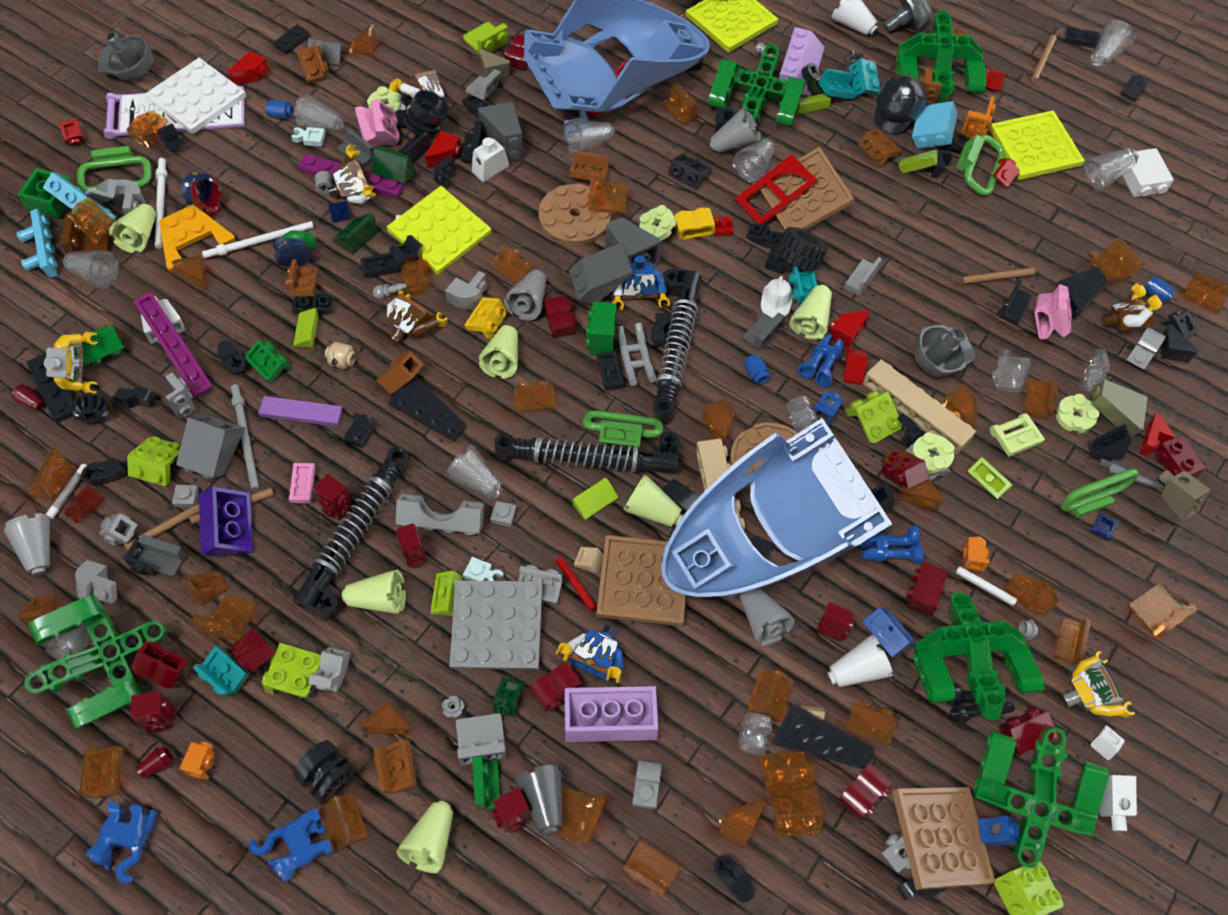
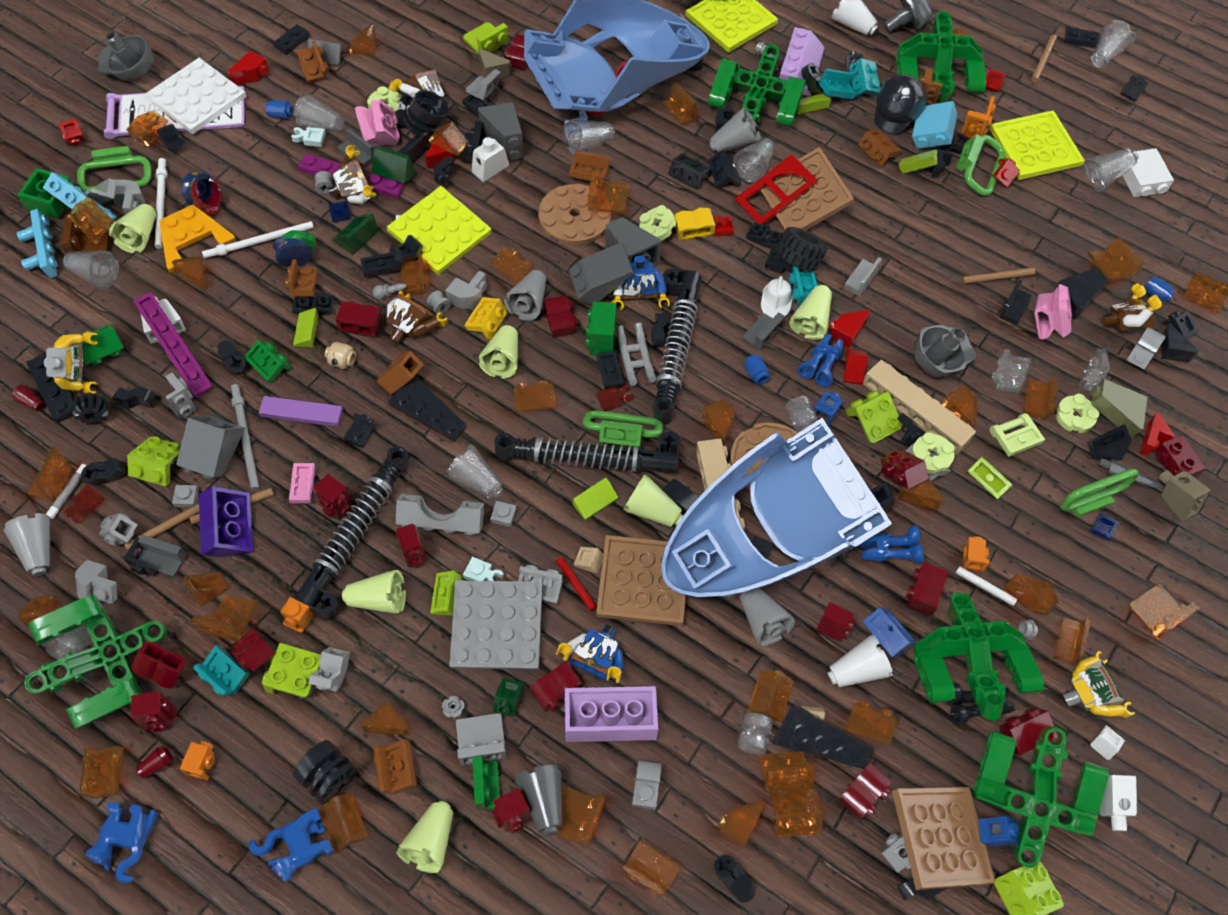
(296, 615): none -> orange brick
(359, 318): none -> dark red brick
(438, 302): none -> light grey wheel
(449, 139): none -> clear orange slope
(612, 399): none -> clear red plate
(723, 170): none -> black panel

